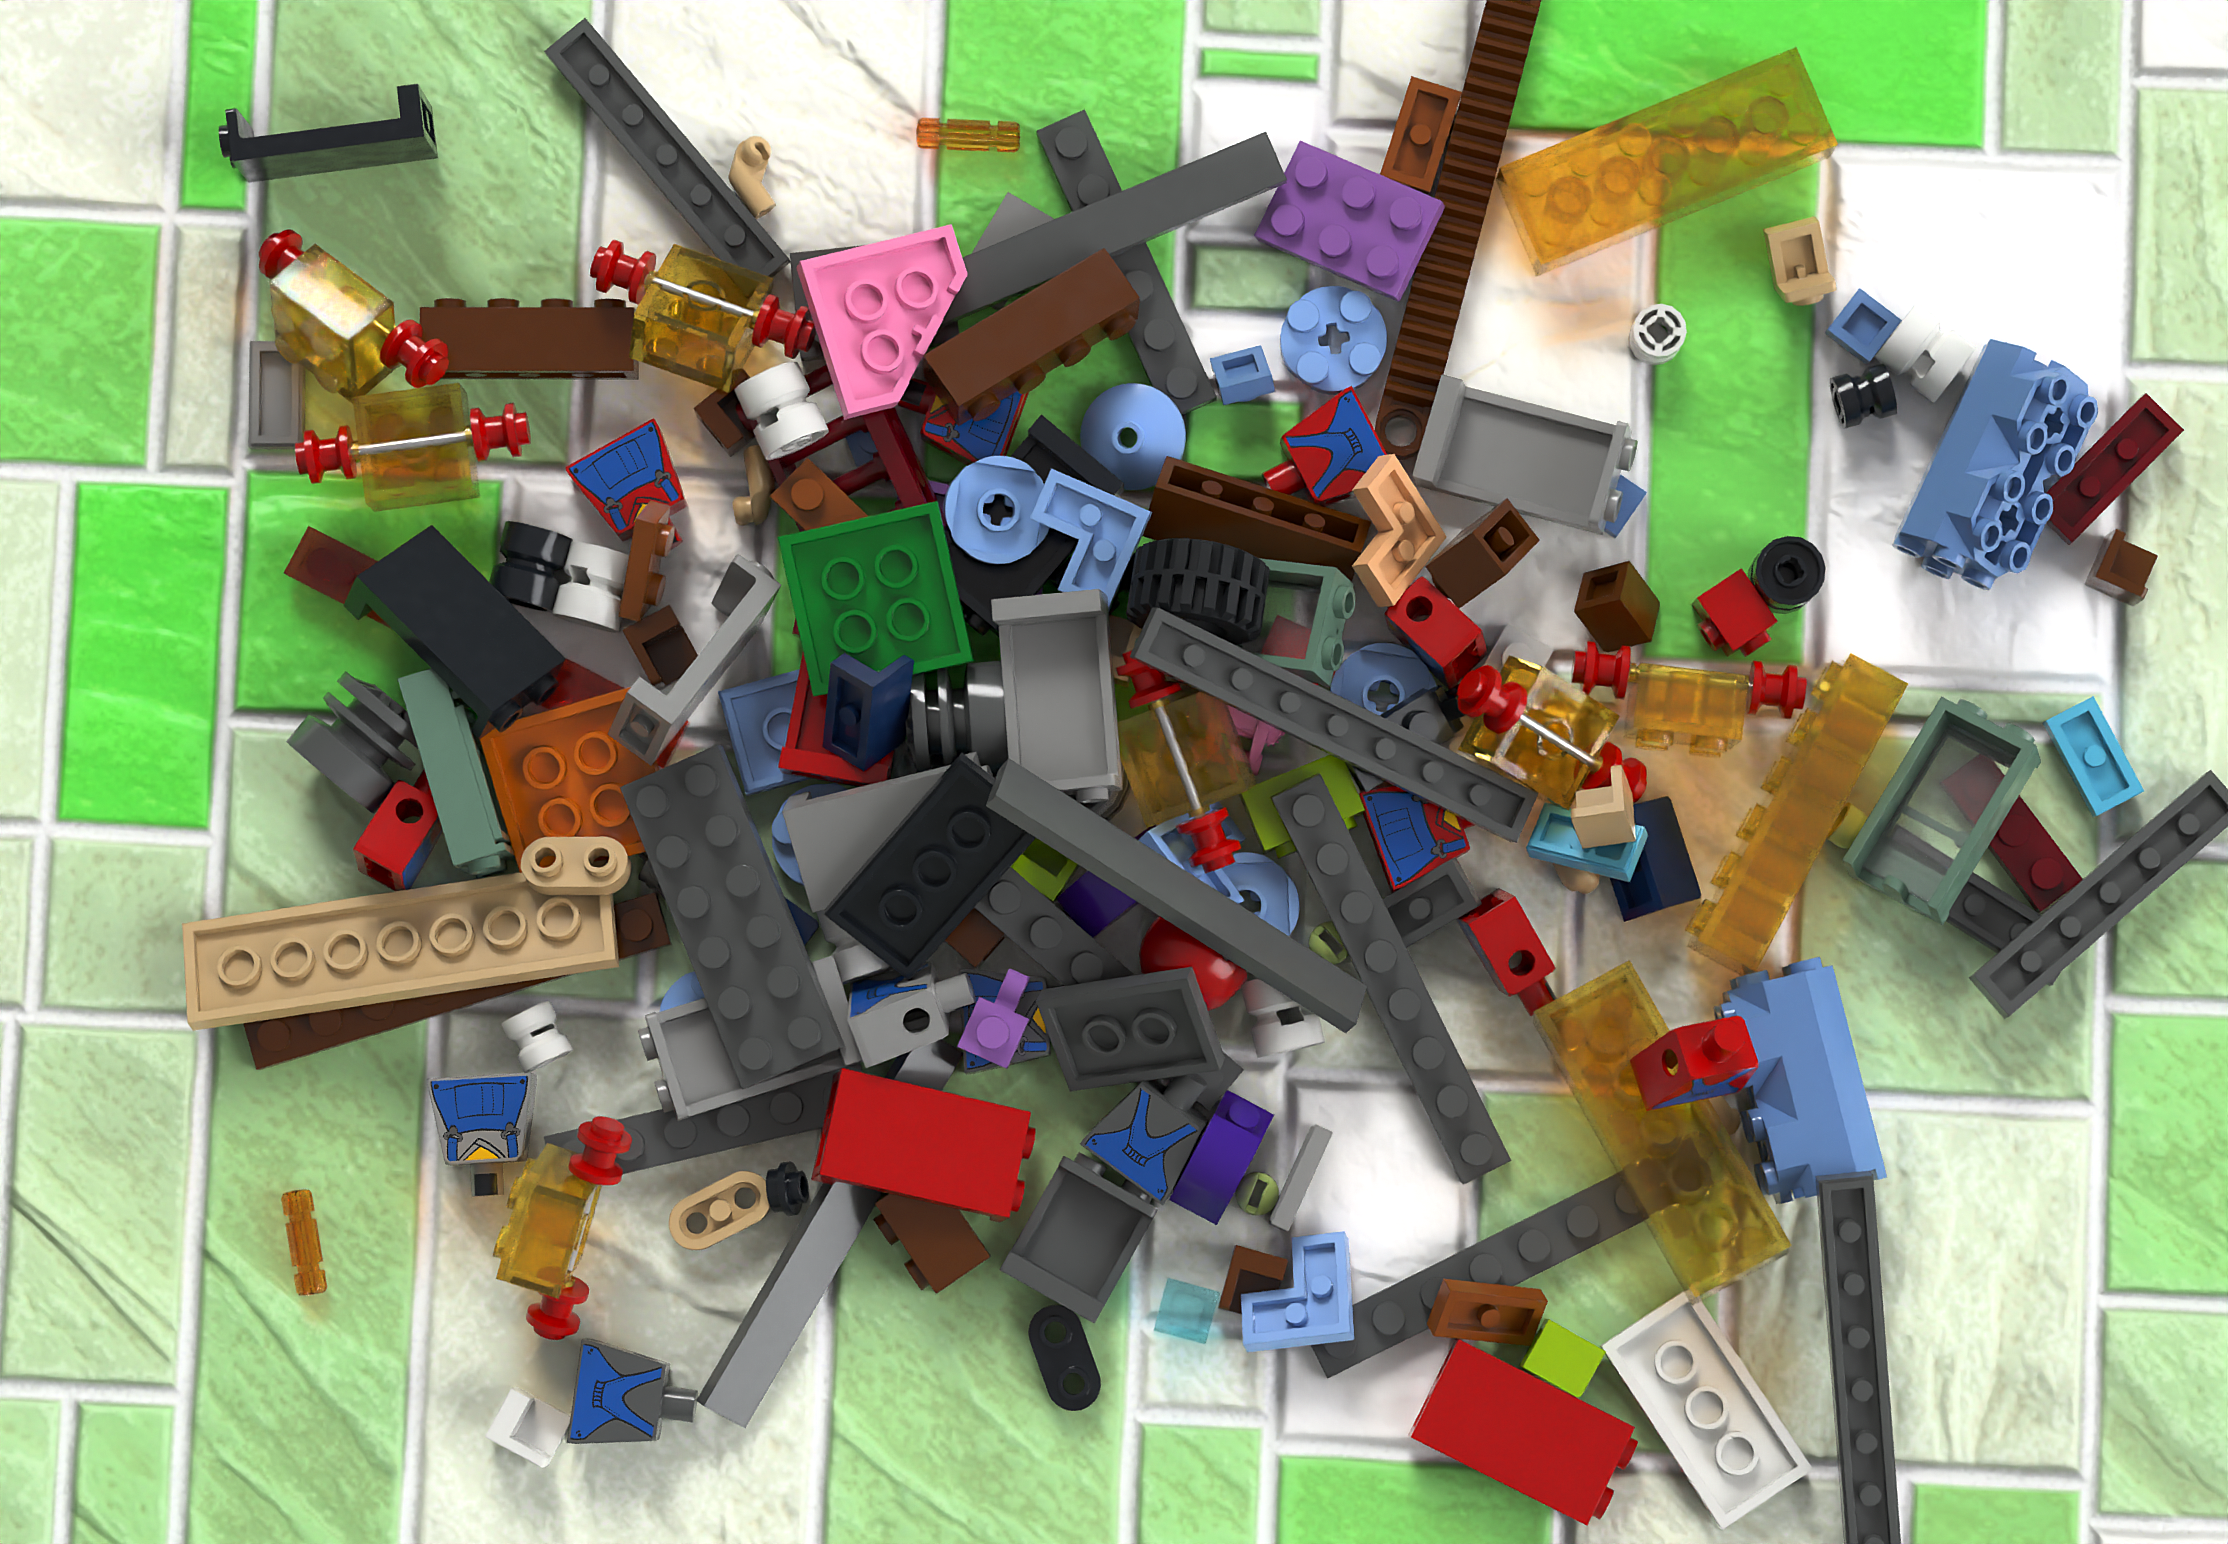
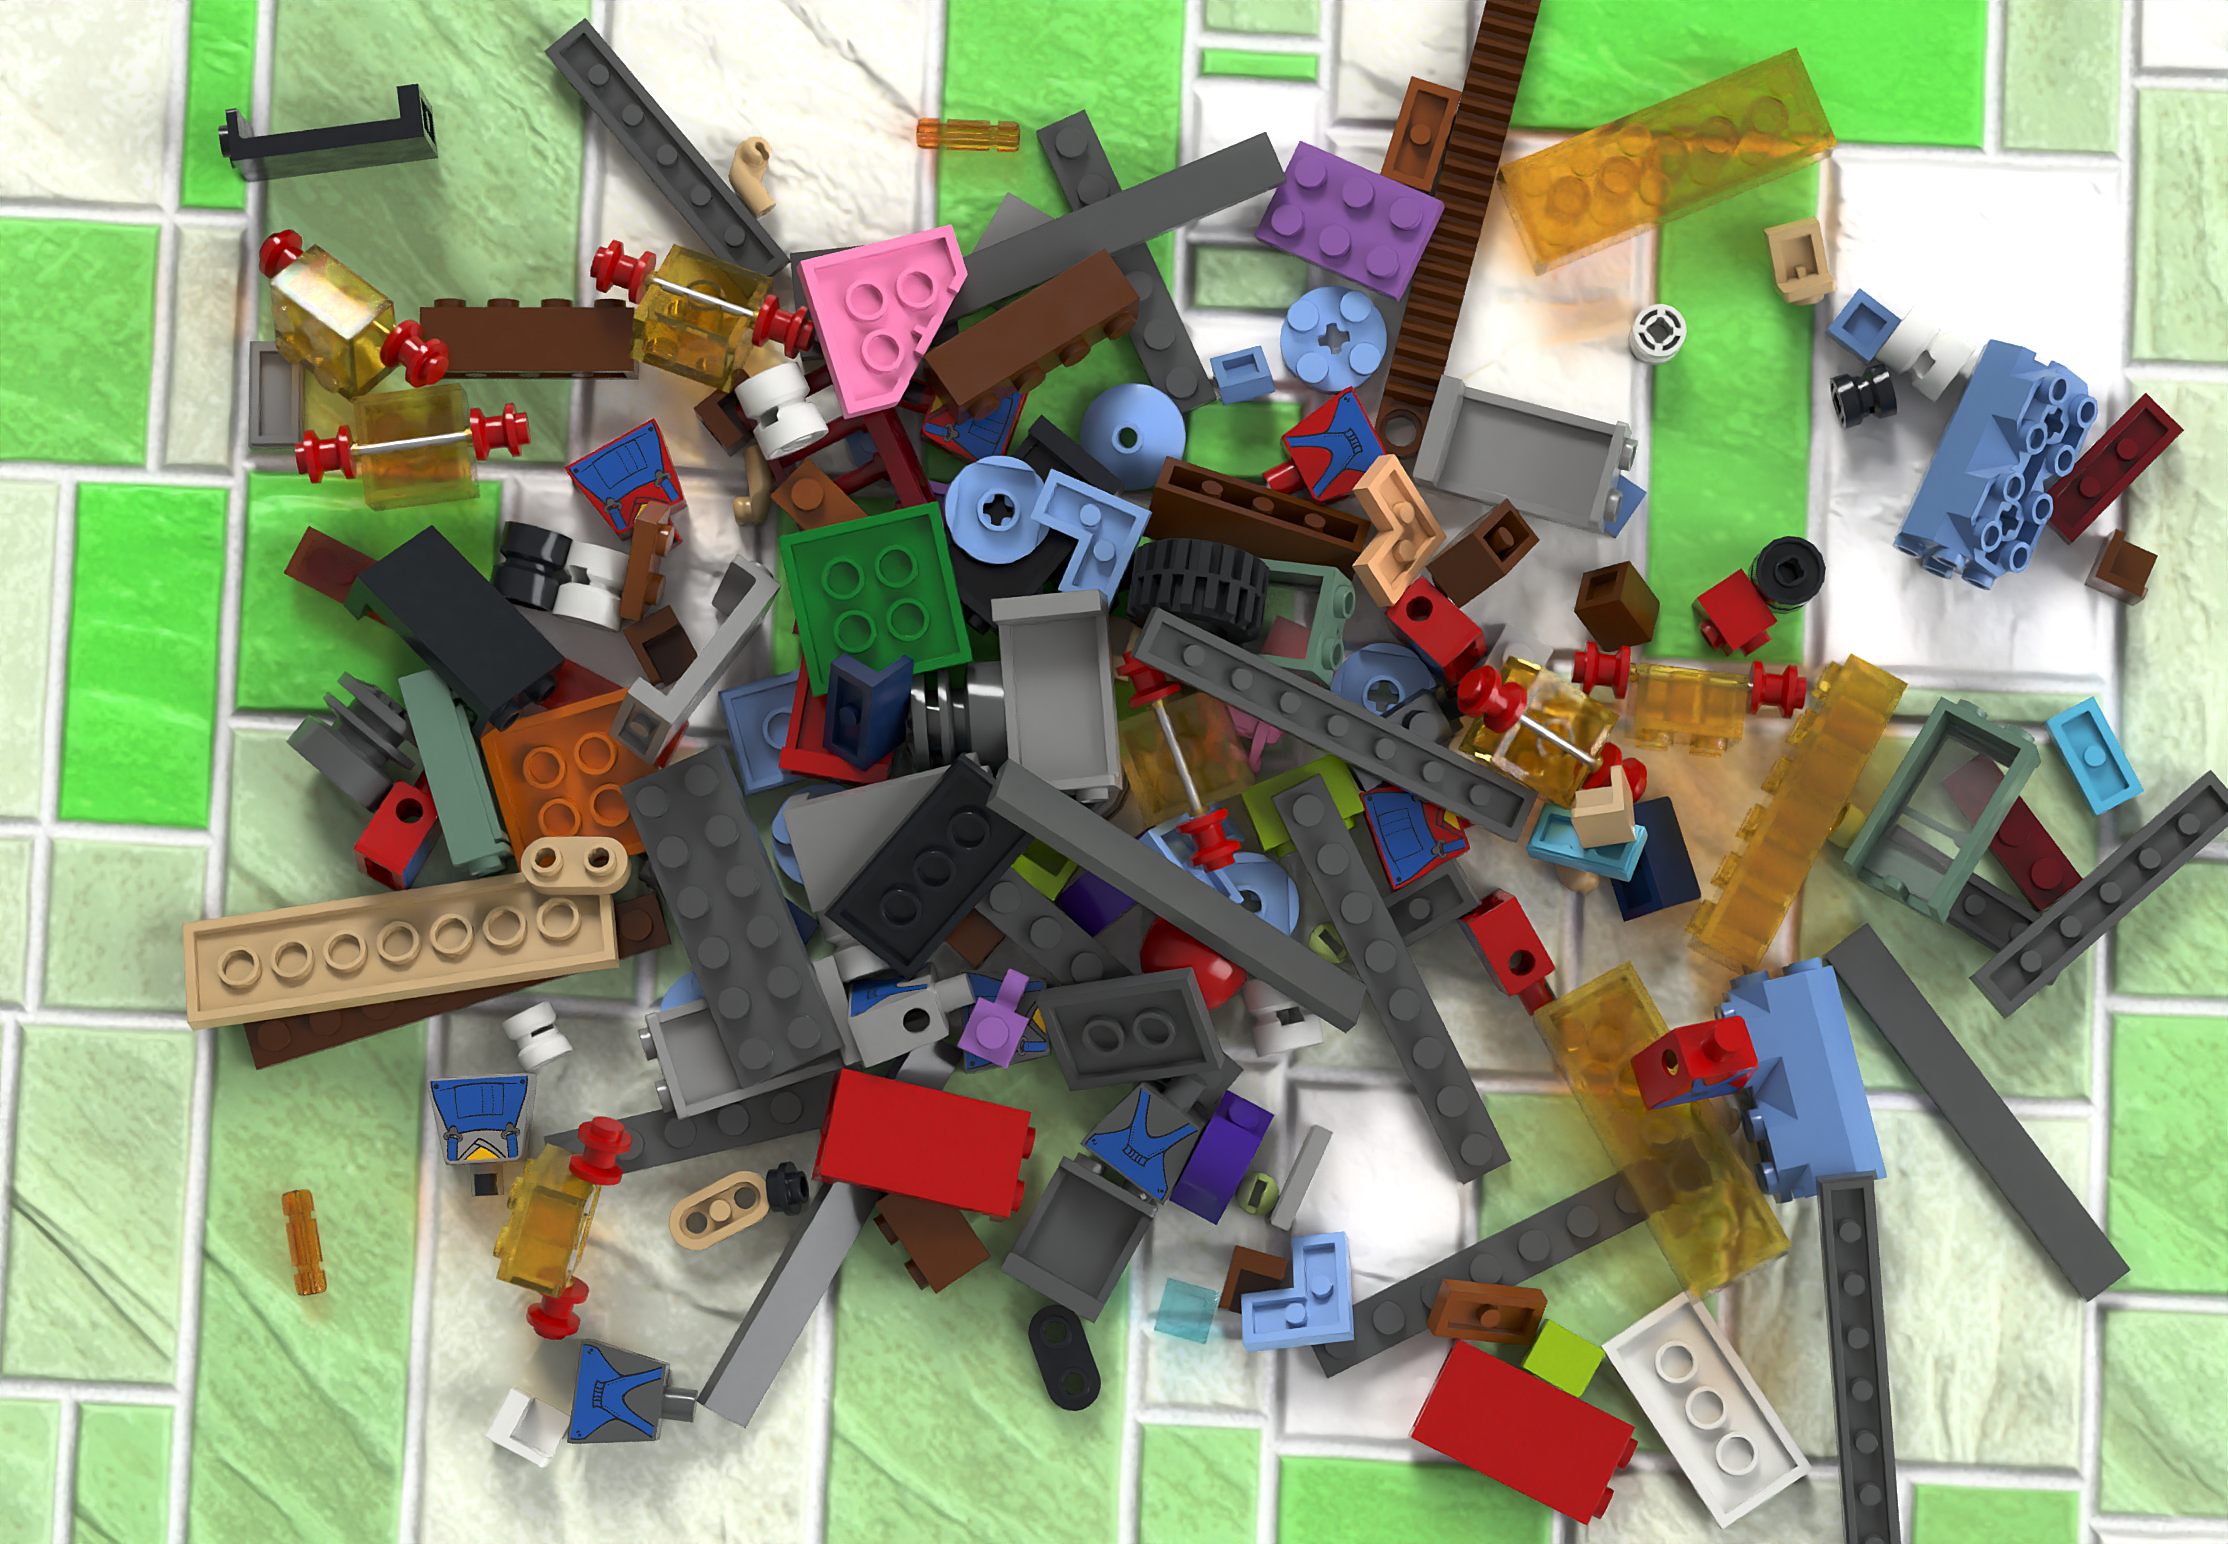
(1976, 1113): none -> dark grey tile

